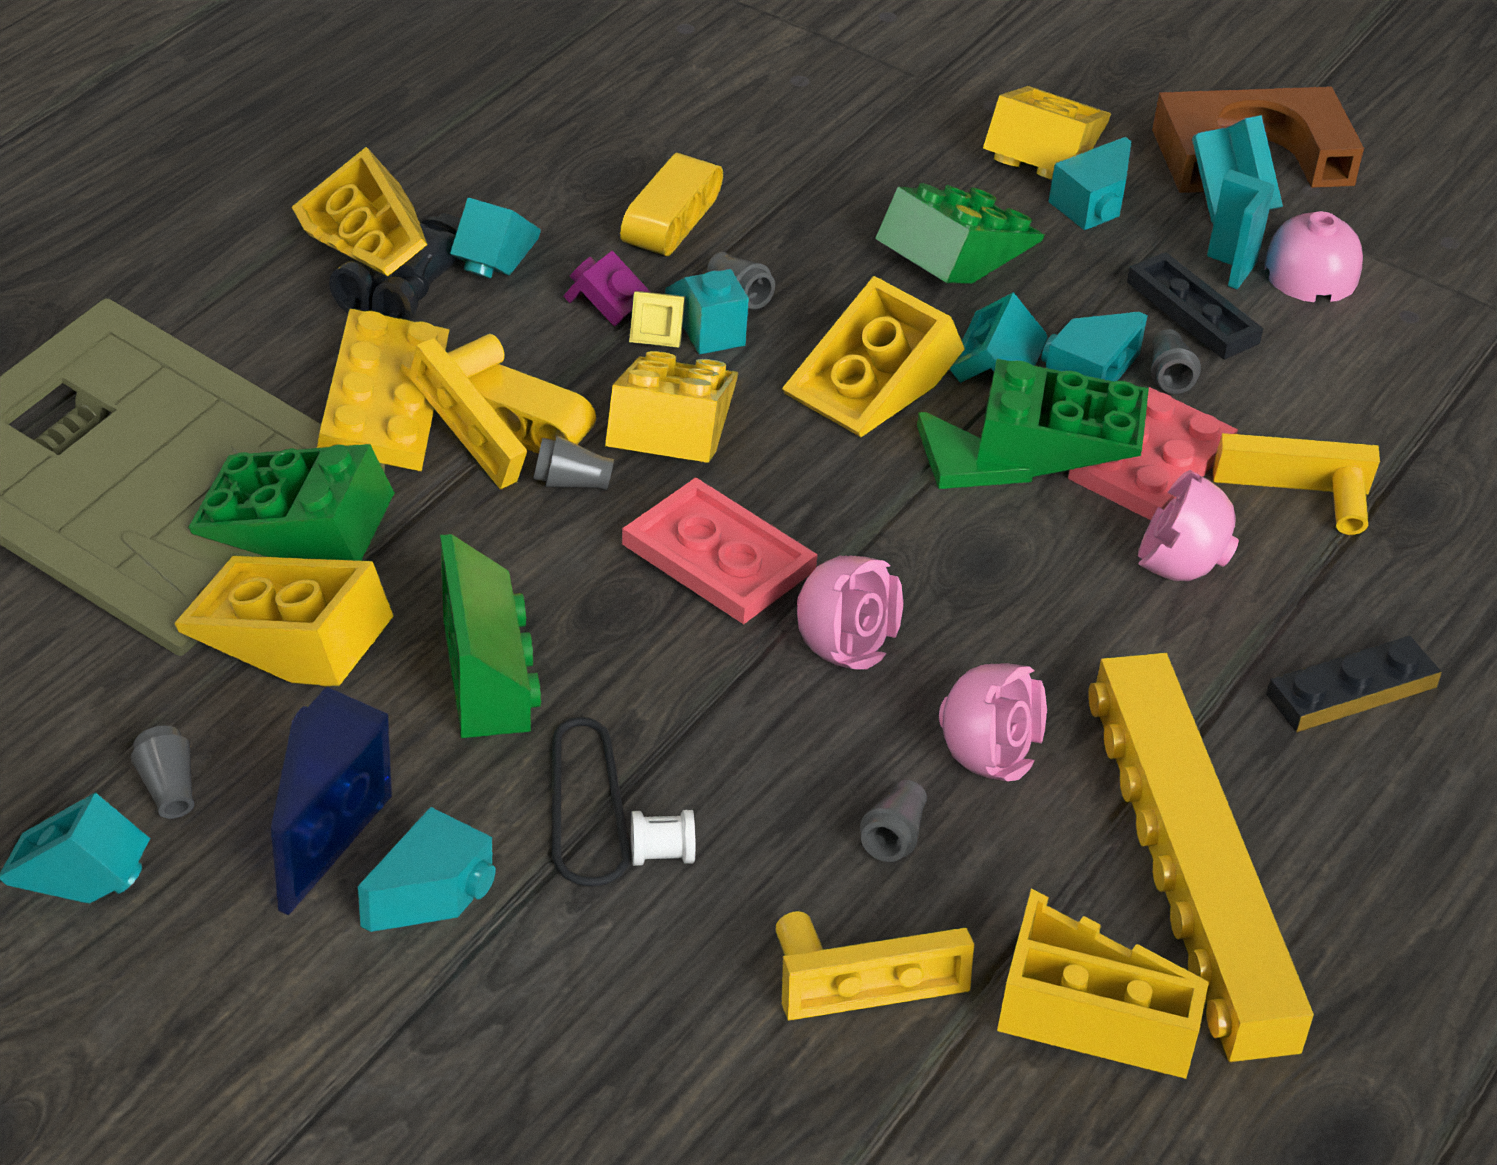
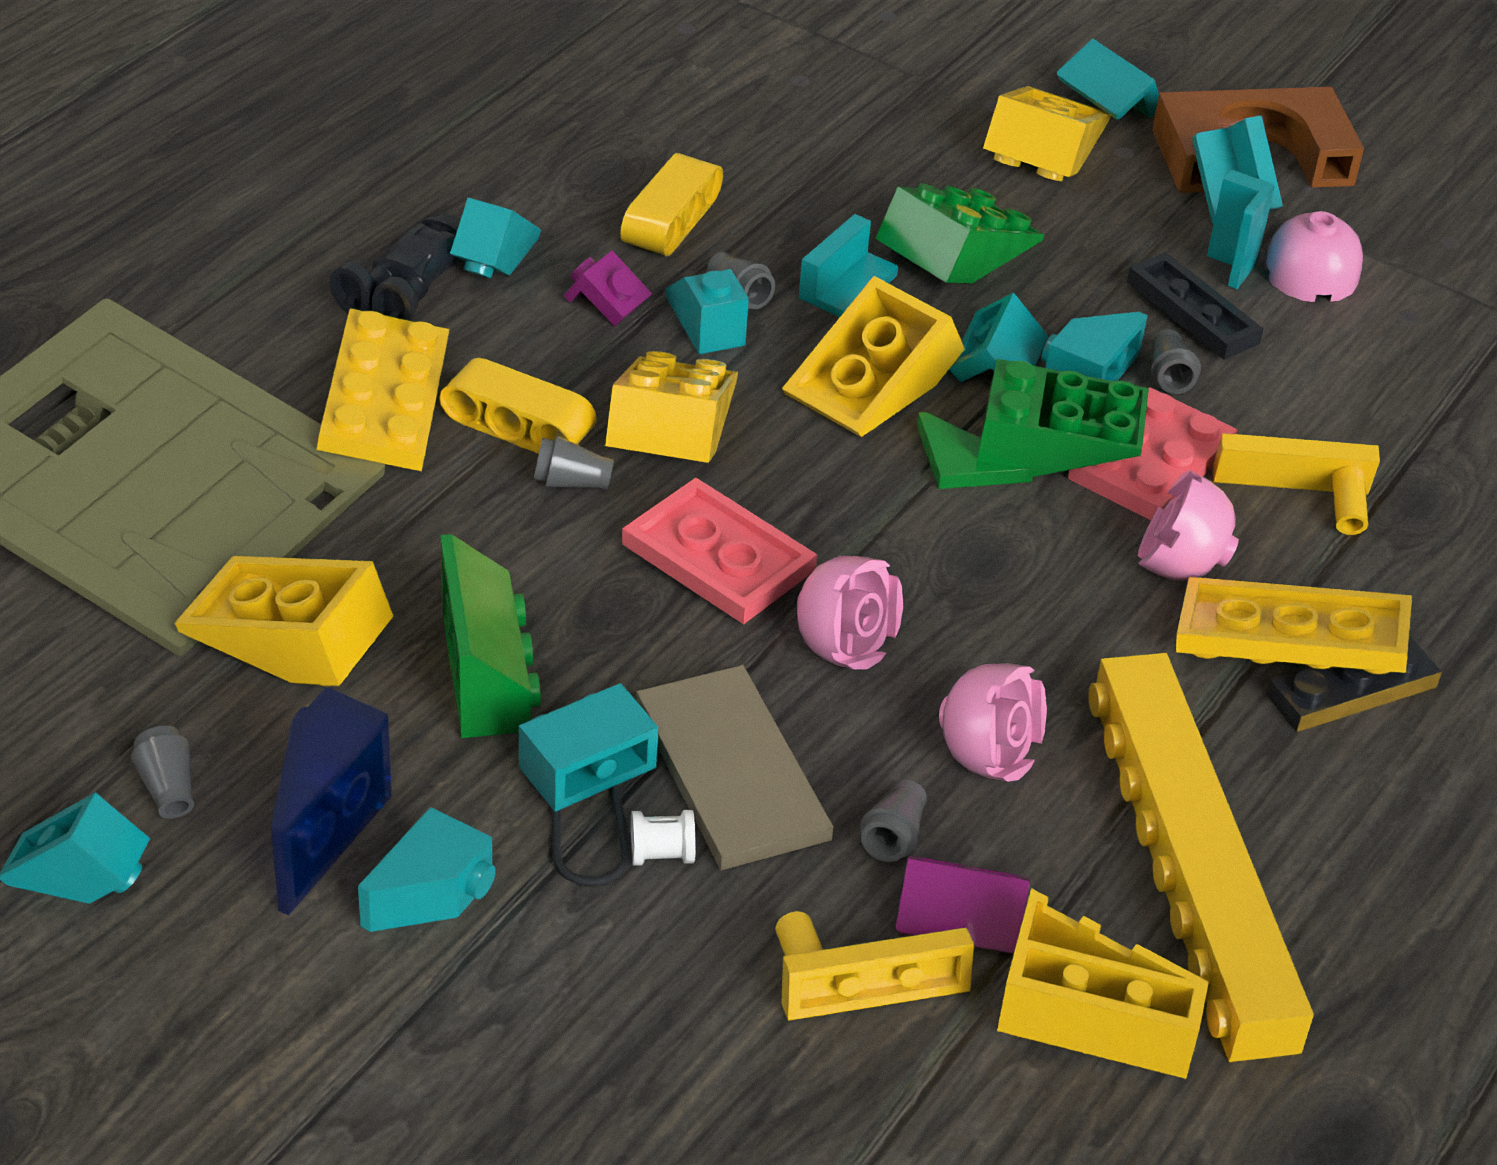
(297, 502): green slope -> none
(363, 215): yellow wedge -> none
(446, 386): yellow piece -> none
(587, 746): none -> teal brick
(657, 319): light yellow tile -> none
(734, 768): none -> dark tan tile
(842, 267): none -> teal panel
(958, 896): none -> magenta panel
(1092, 184): teal slope -> none
(1109, 81): none -> teal panel
(1295, 625): none -> yellow plate

